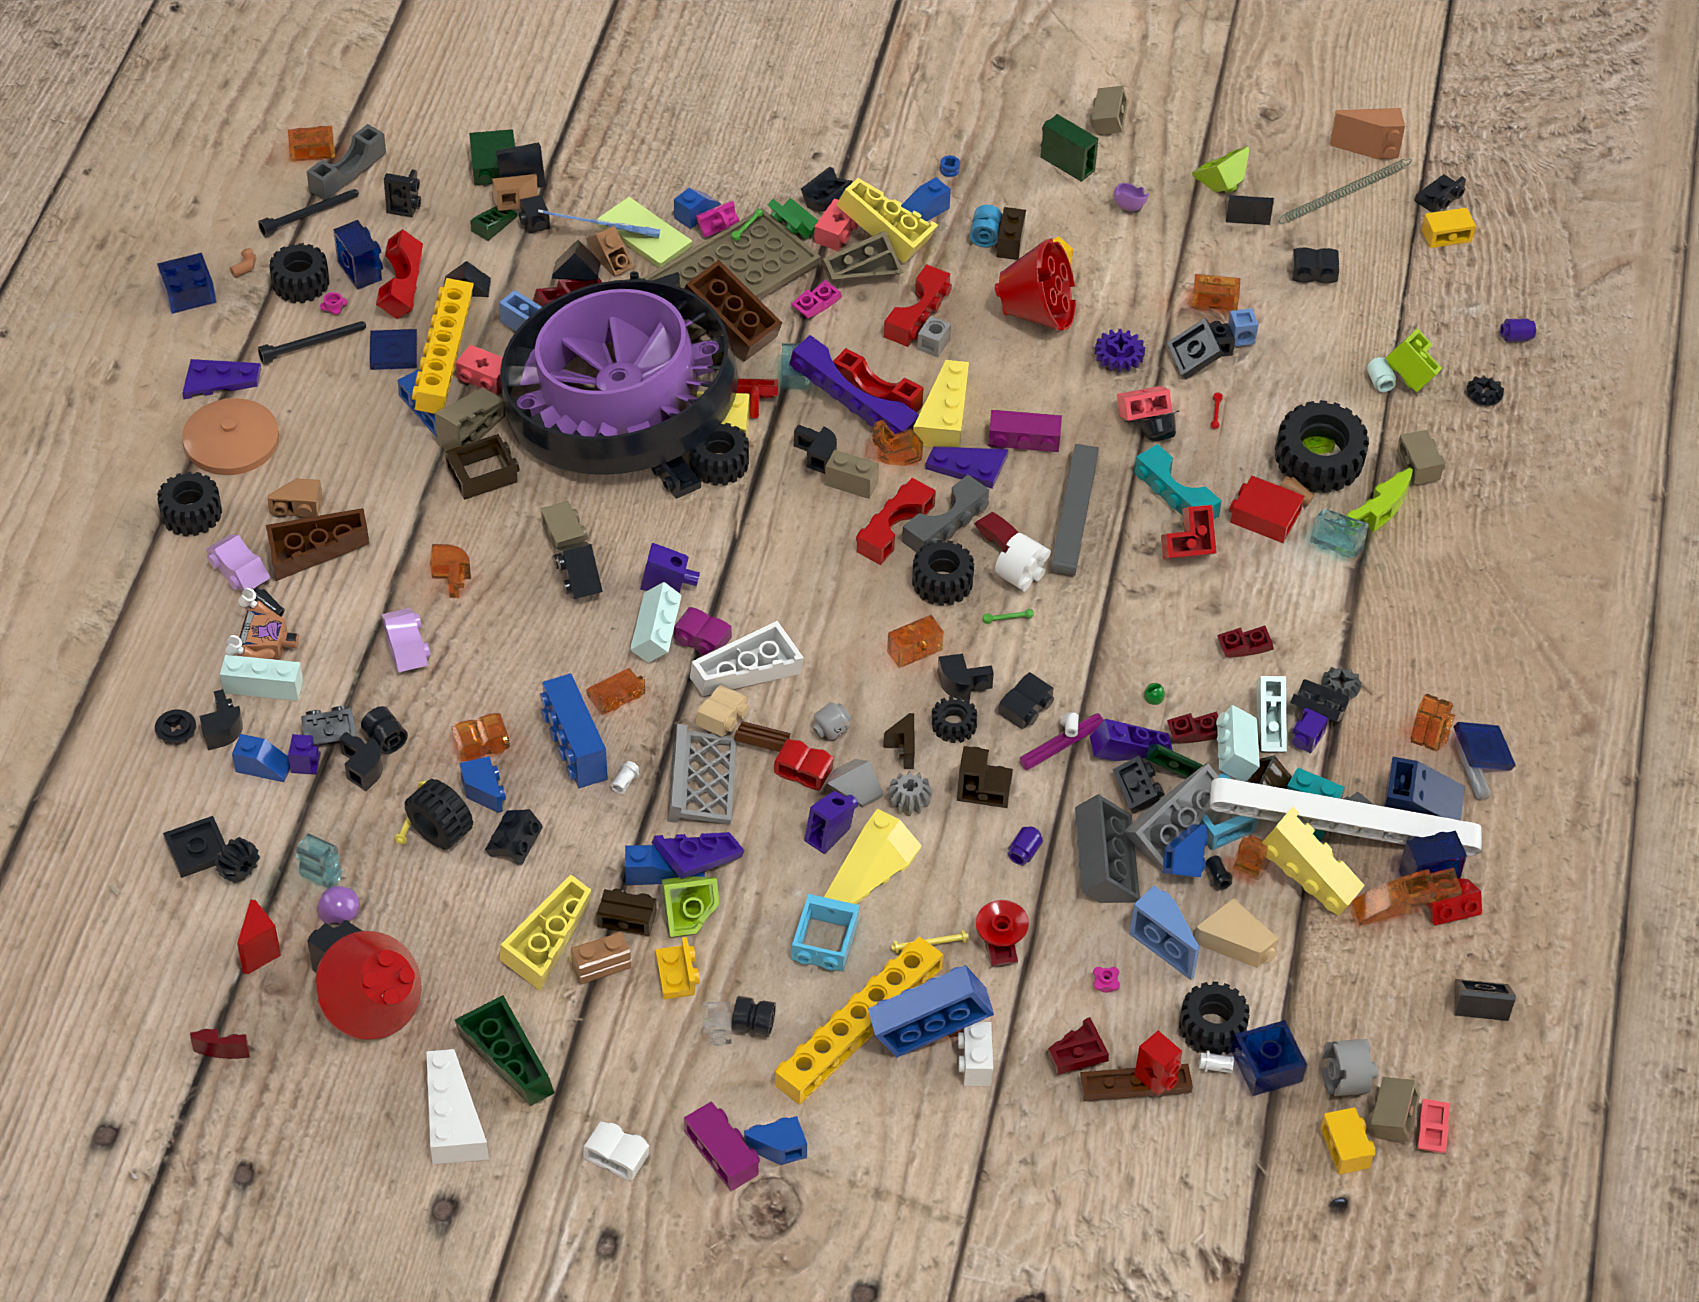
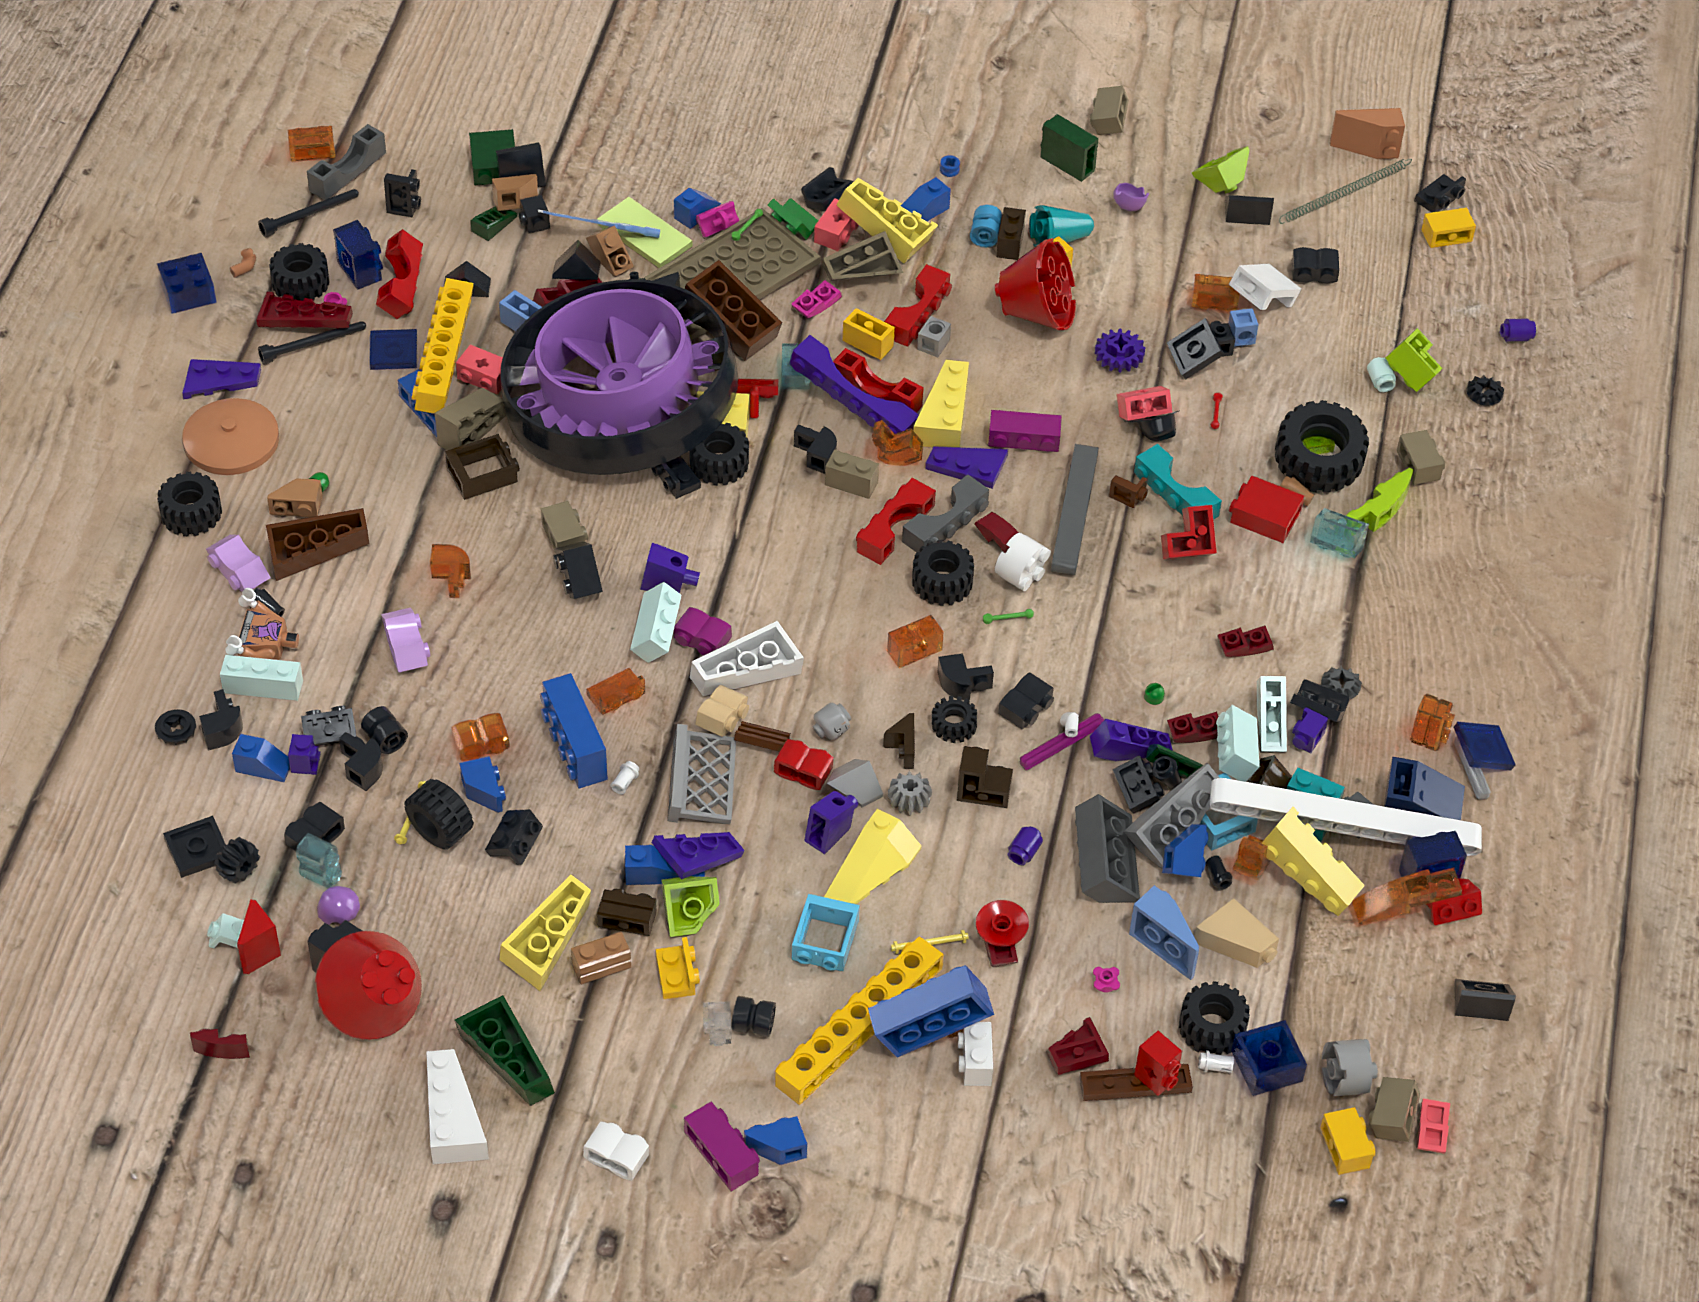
(225, 930): none -> light aqua bracket
(294, 313): none -> dark red wing
(318, 821): none -> black brick
(323, 478): none -> green hinge
(868, 334): none -> yellow brick
(1054, 222): none -> teal cone
(1128, 492): none -> reddish brown bracket
(1167, 771): none -> black cone
(1262, 283): none -> white panel

